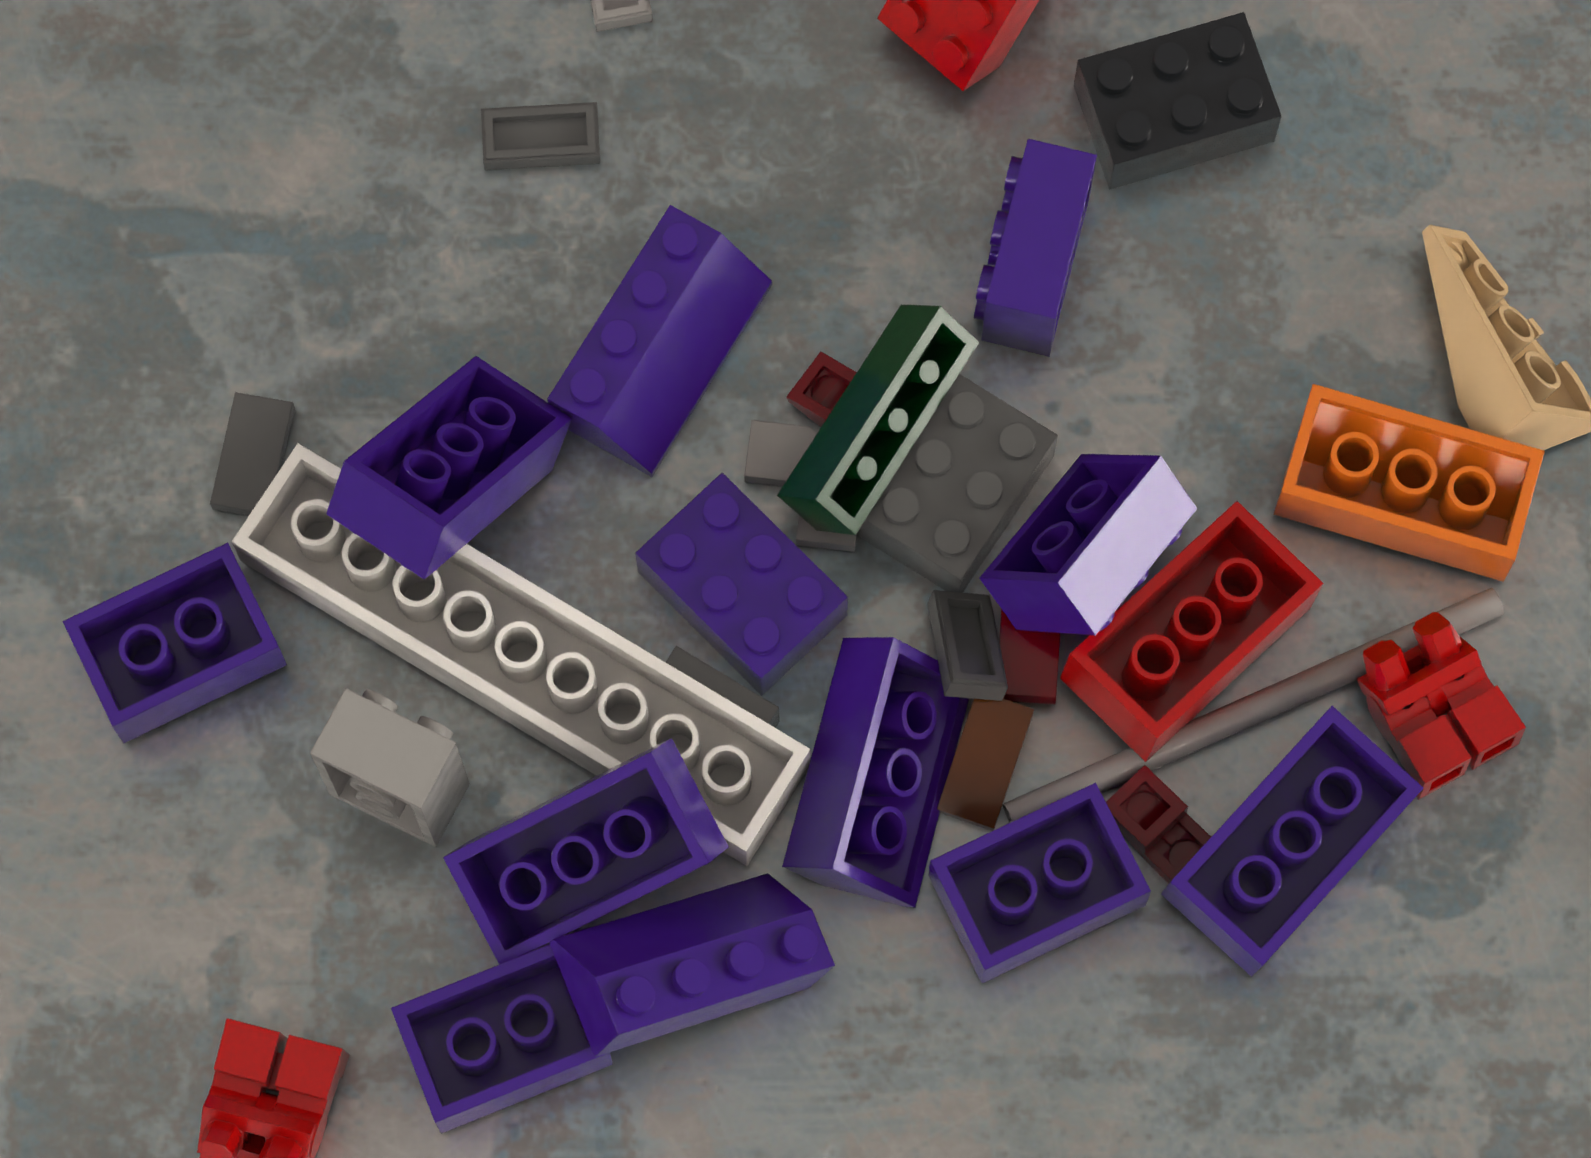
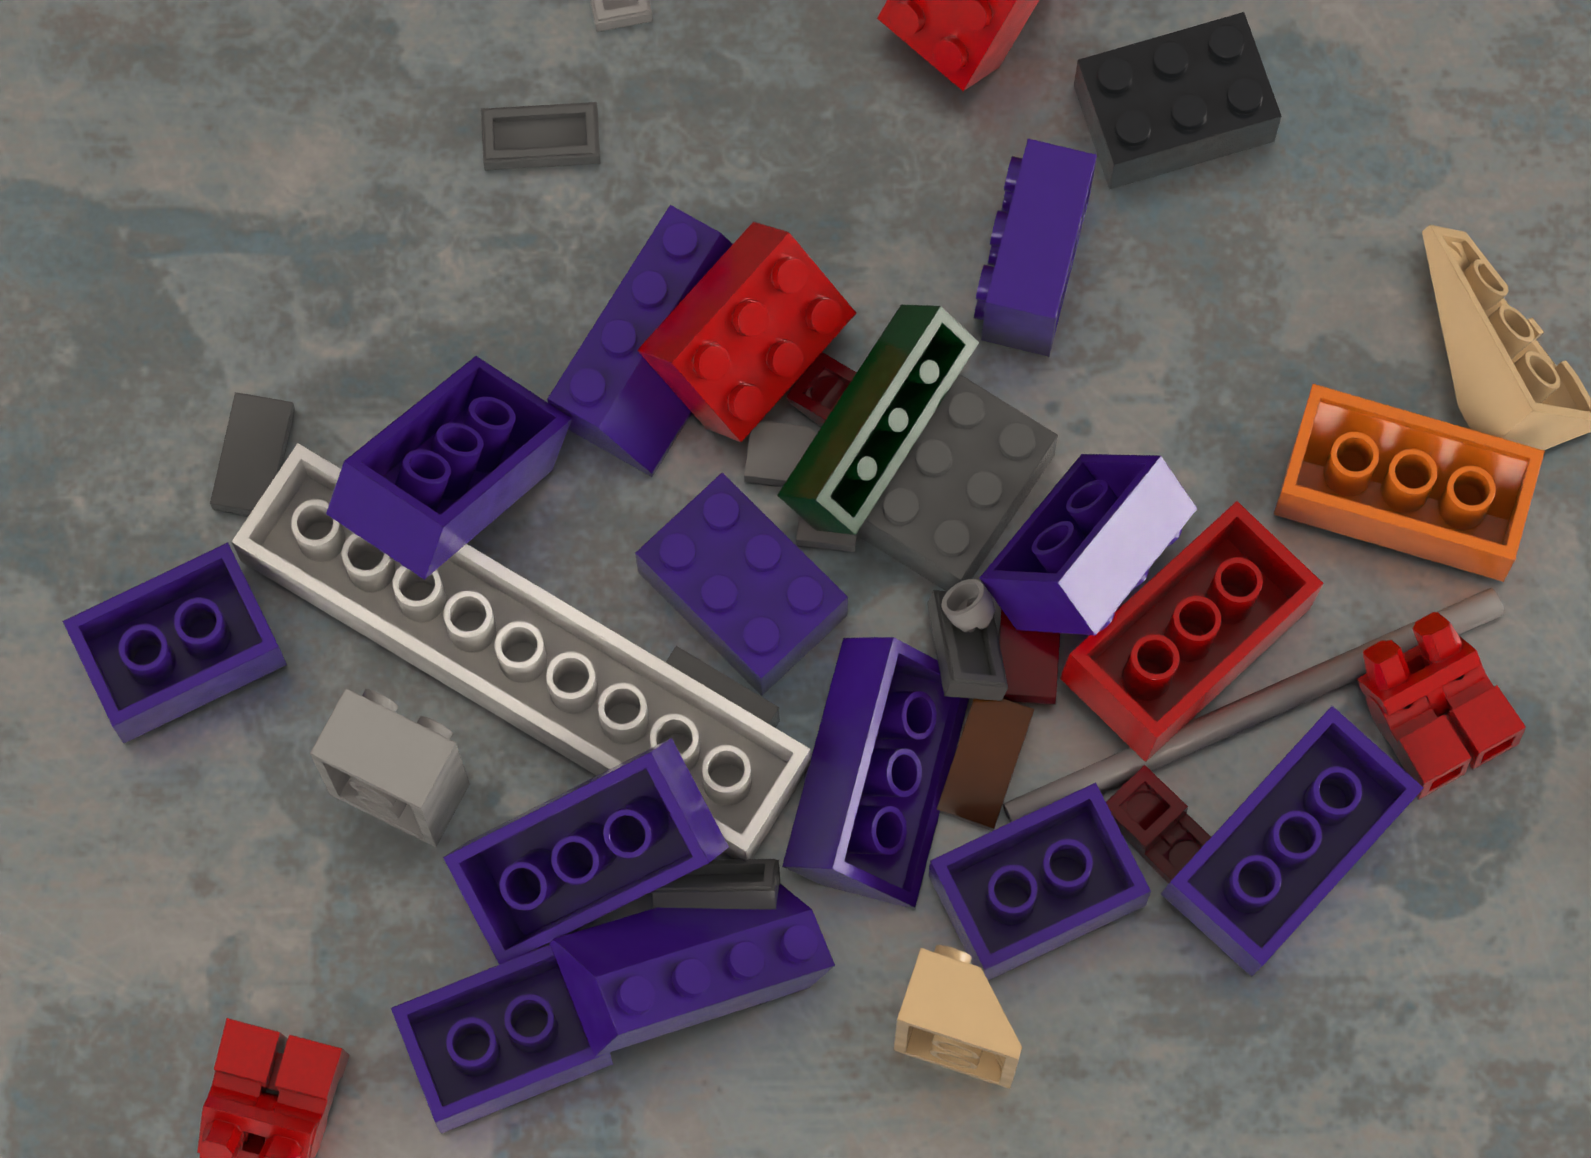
(724, 886): none -> dark grey tile
(747, 331): none -> red brick
(956, 1019): none -> tan slope
(968, 605): none -> light grey hinge

